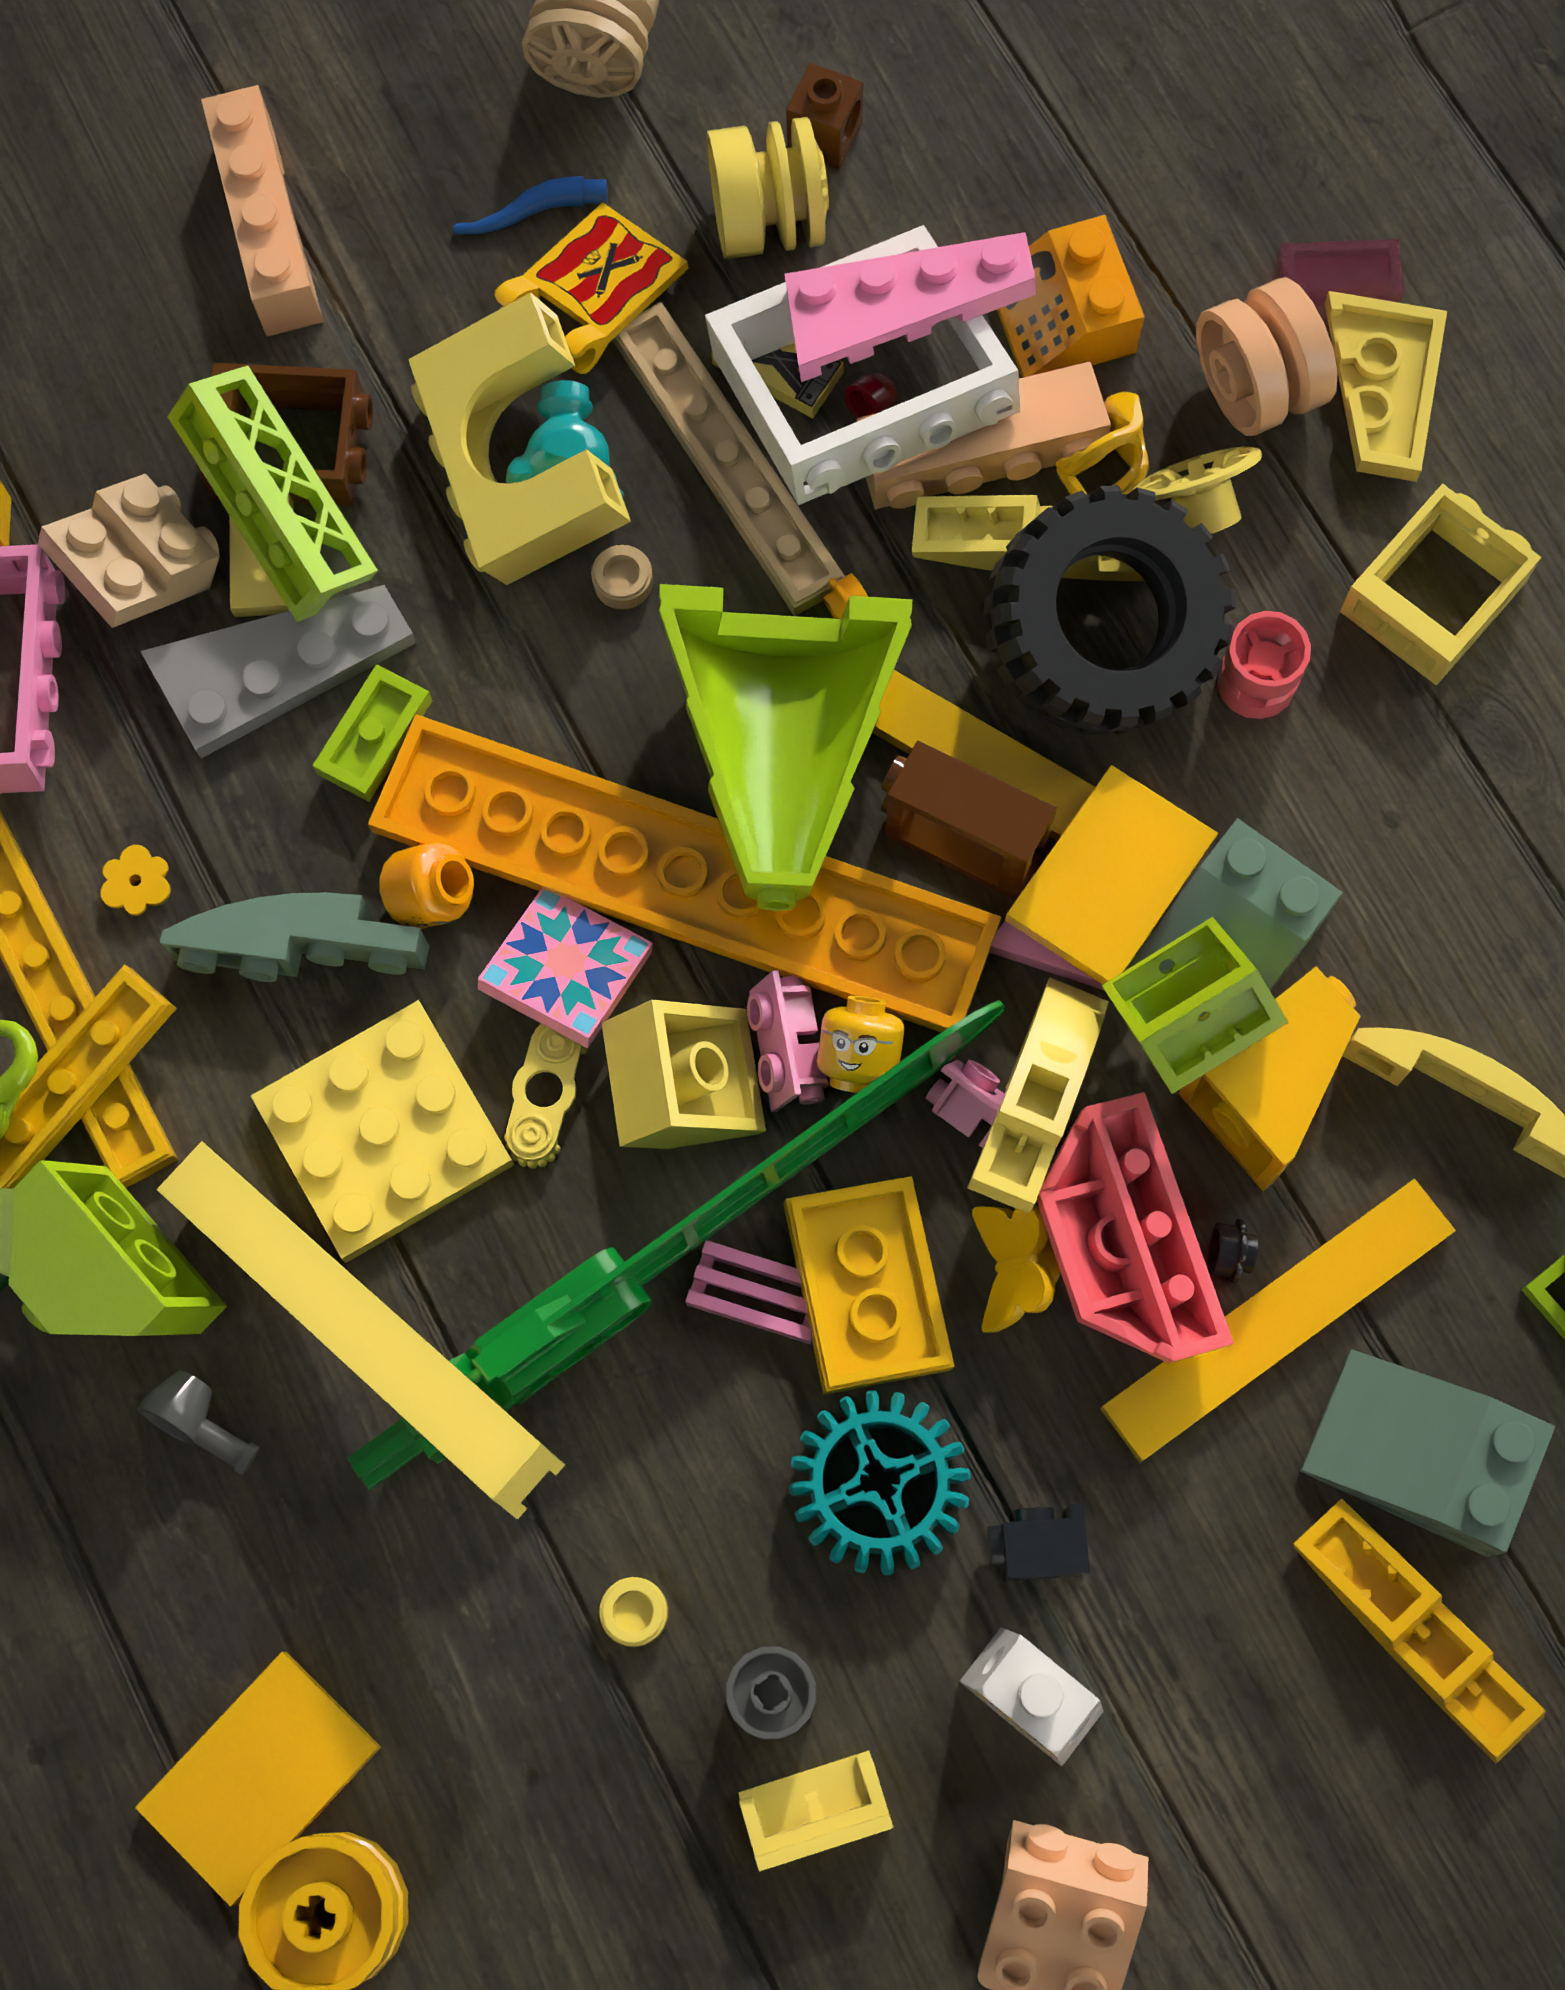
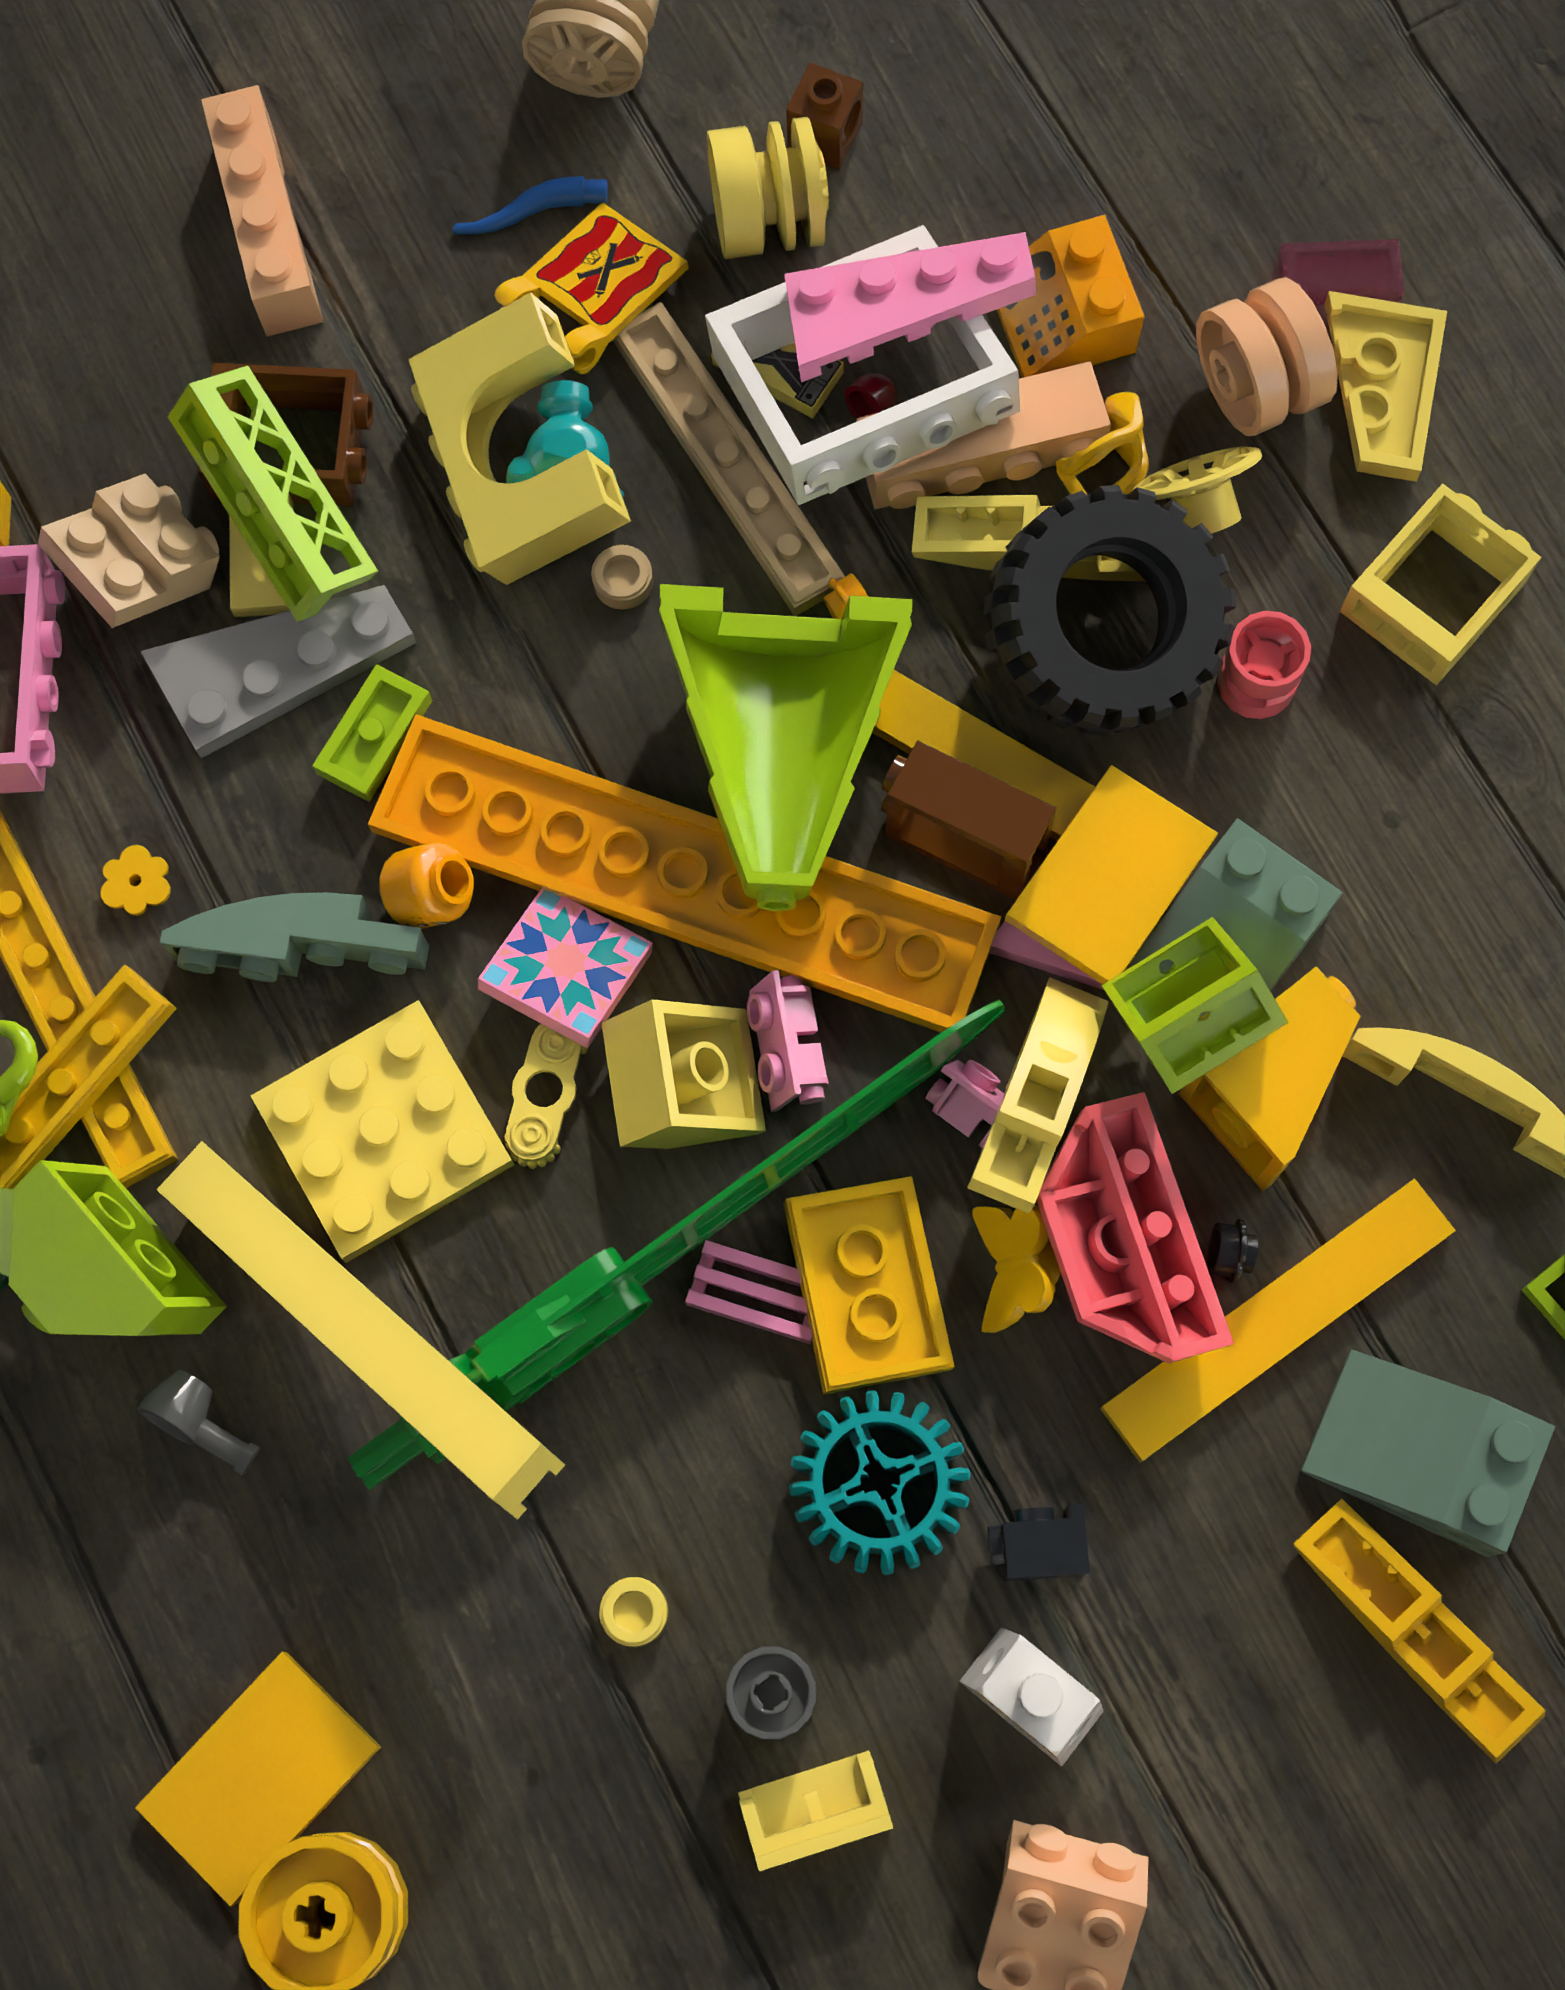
(859, 1043): yellow head -> none

